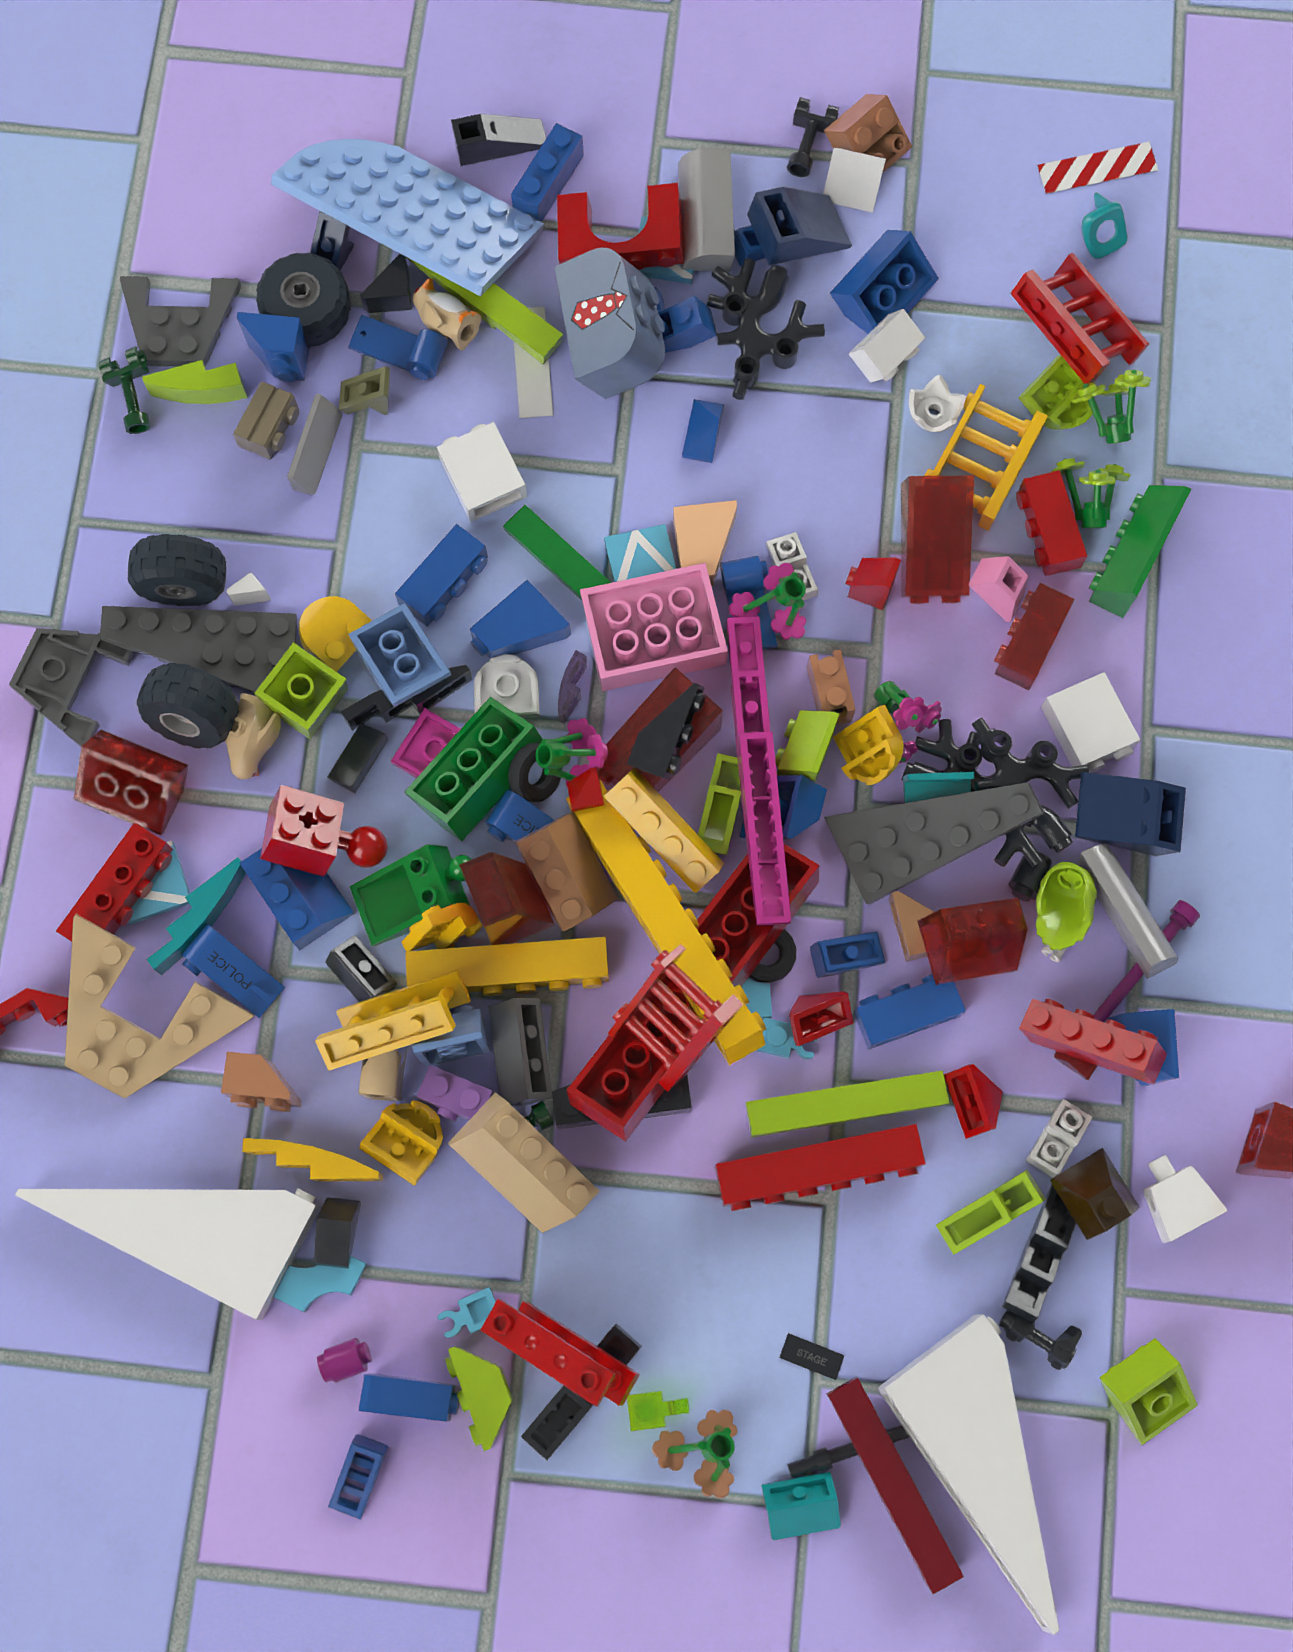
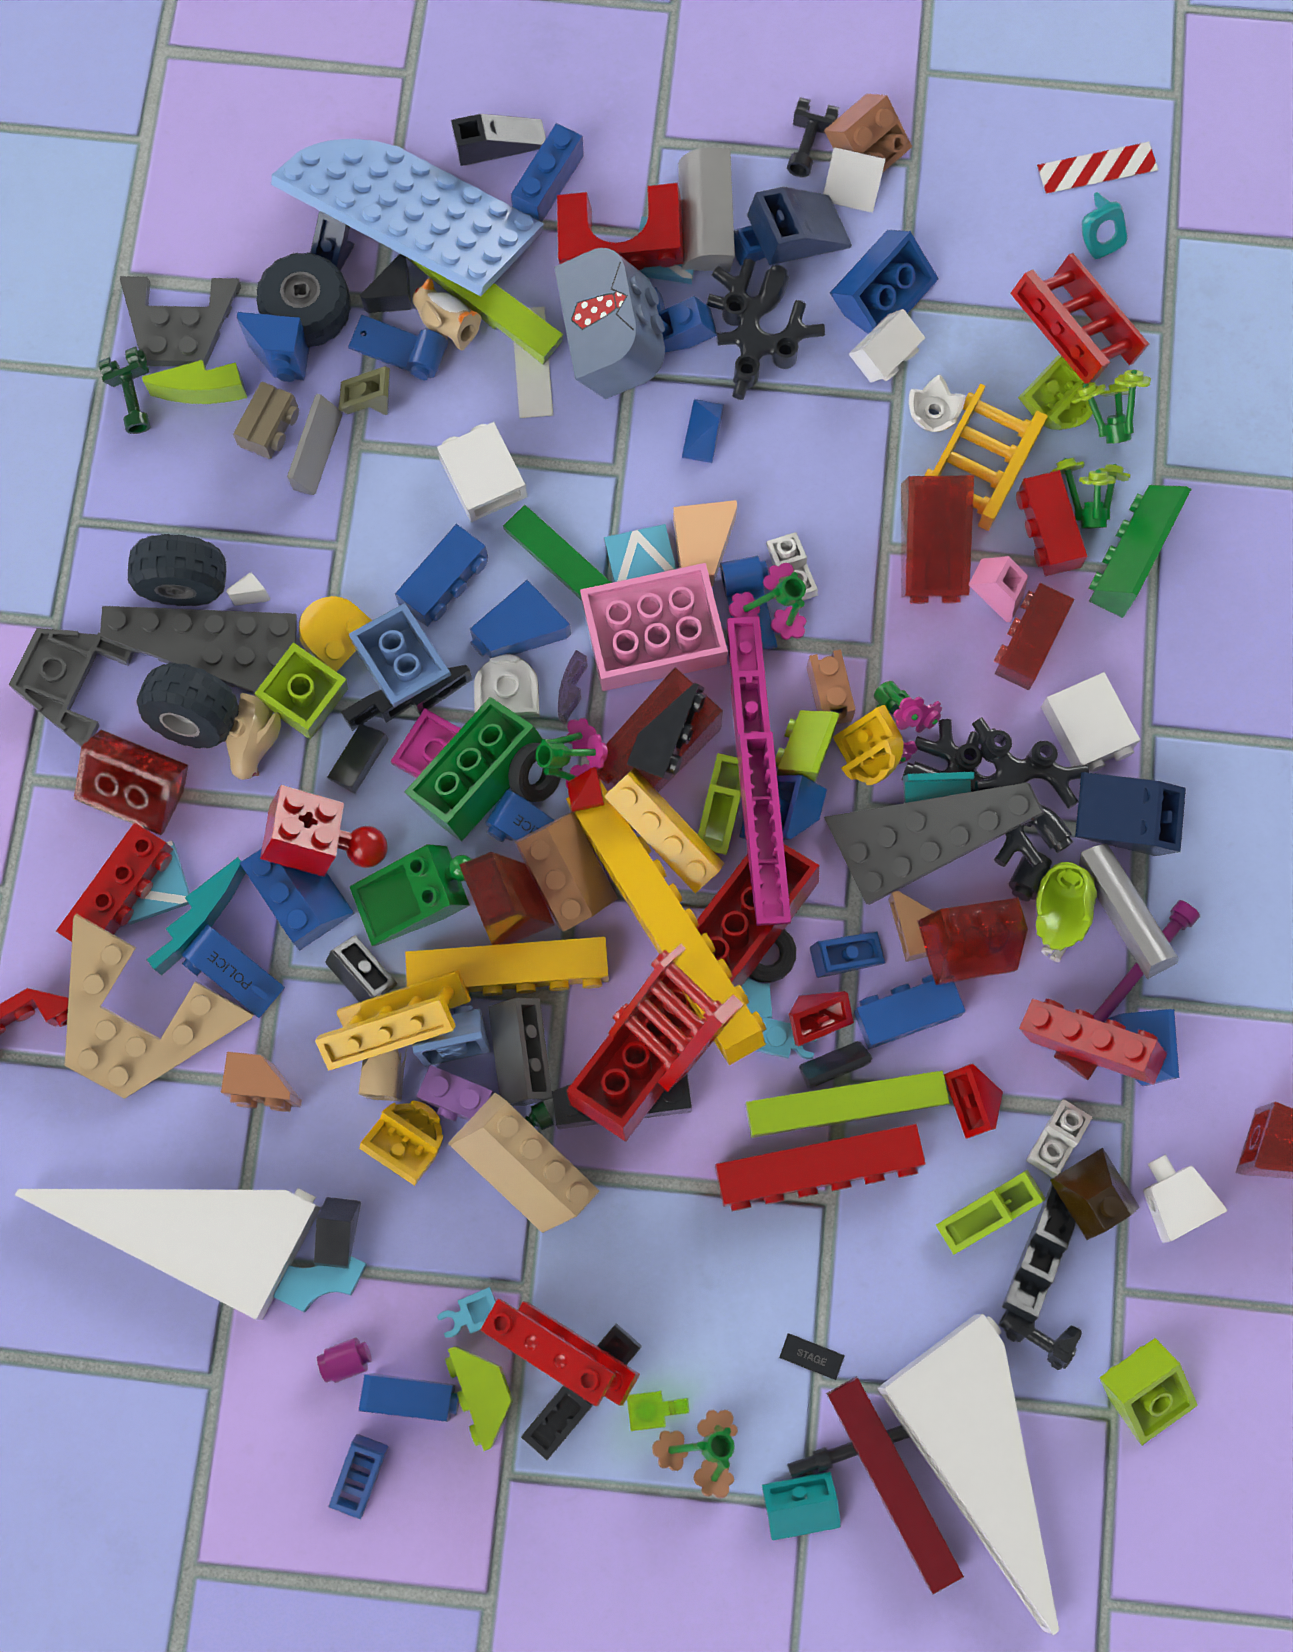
(323, 1164): yellow slope -> none
(443, 927): yellow slope -> none
(835, 1064): none -> black slope
(873, 580): red slope -> none

